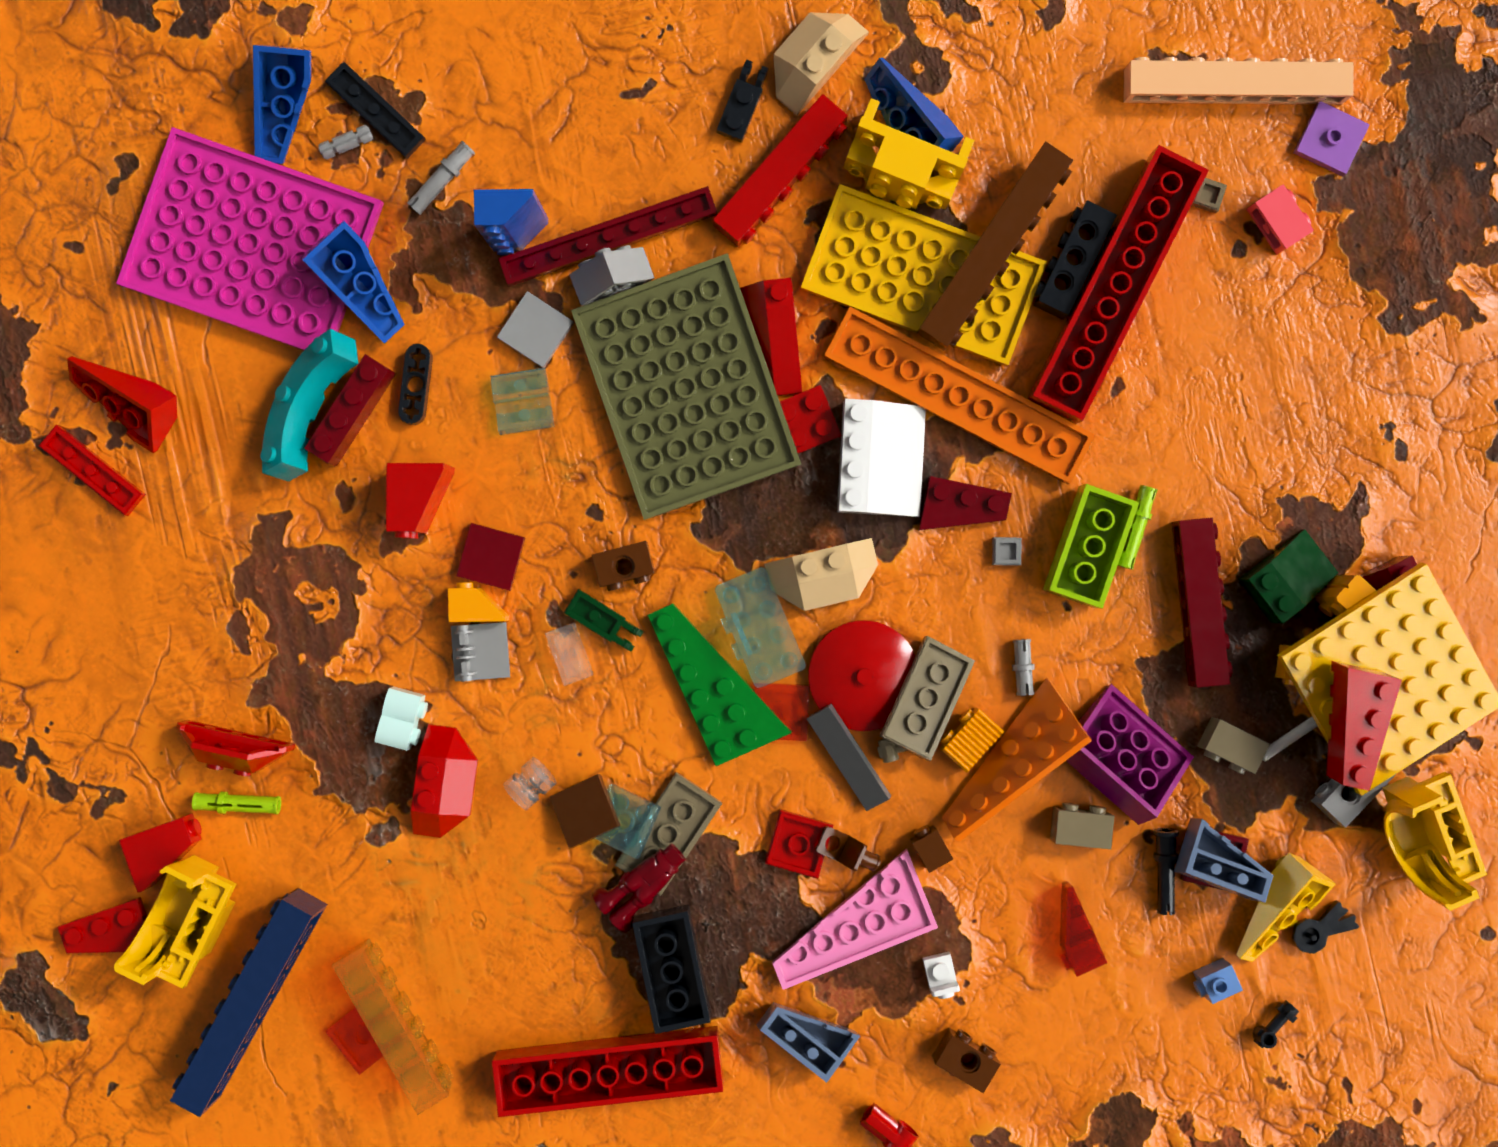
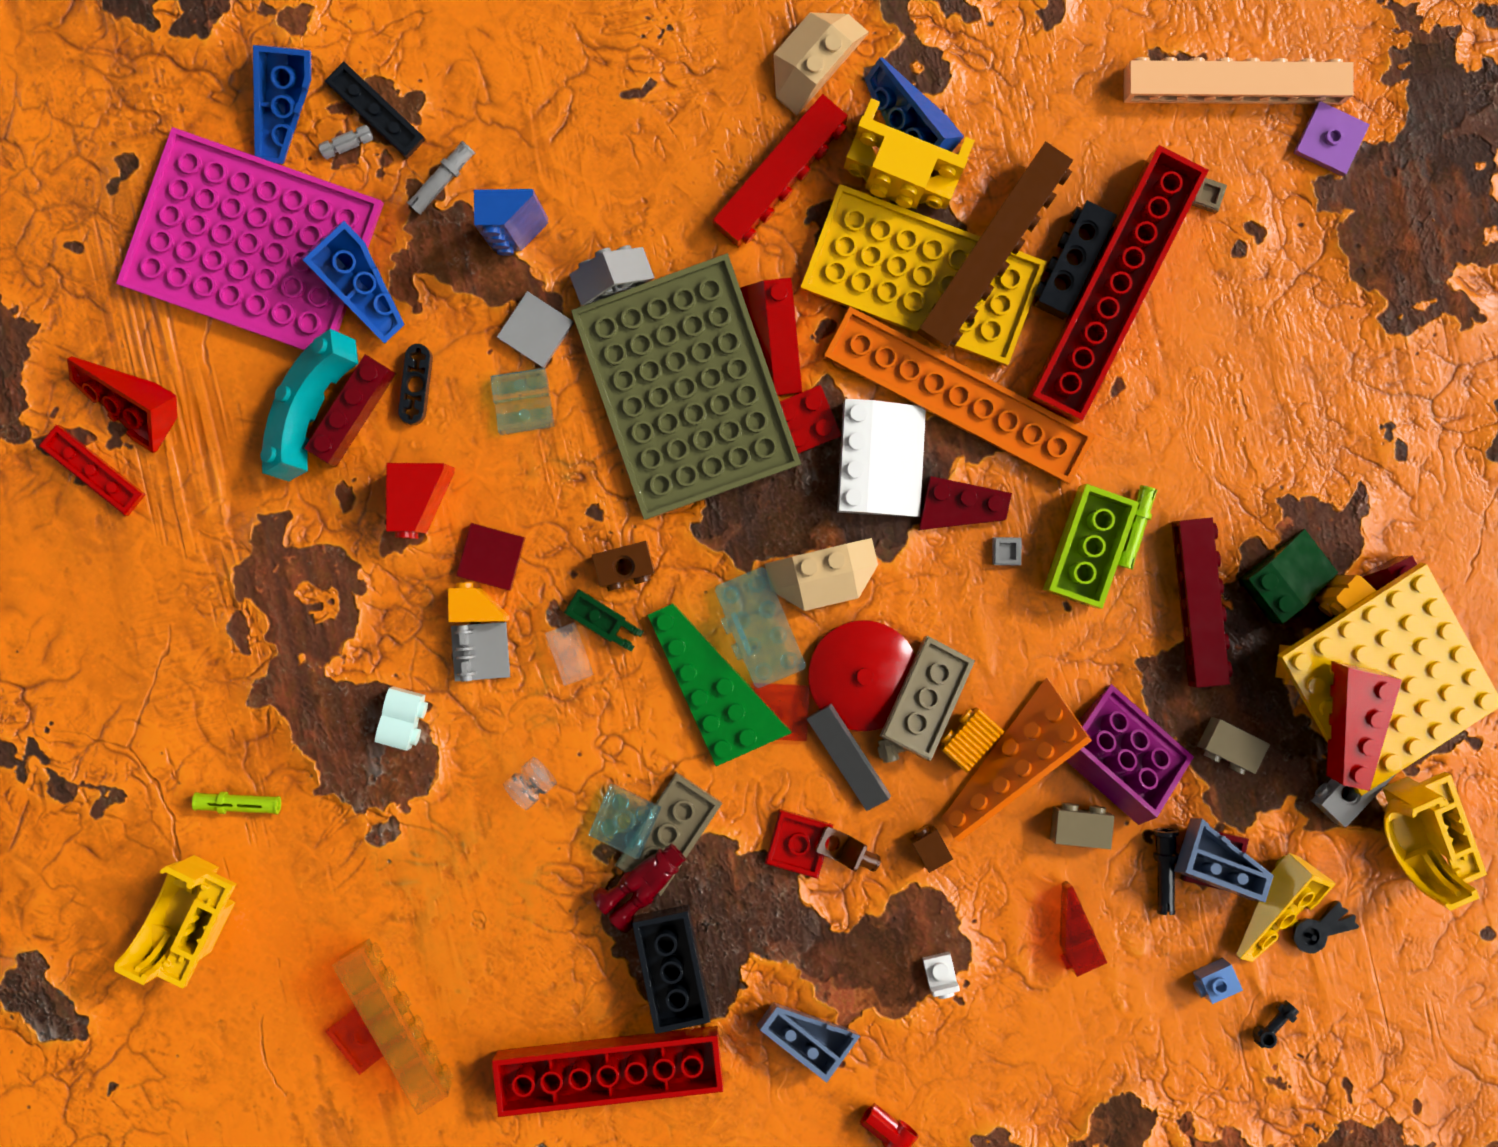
(105, 930): red wing -> none
(158, 847): red slope -> none
(231, 748): red wedge -> none
(248, 1001): dark blue brick -> none
(443, 782): red wedge -> none
(585, 811): reddish brown tile -> none
(608, 234): dark red plate -> none
(742, 104): black hinge -> none
(871, 919): bright pink wing -> none
(975, 1073): reddish brown brick -> none
(1023, 667): light grey pin -> none
(1280, 219): coral brick -> none
(1290, 738): white bar -> none

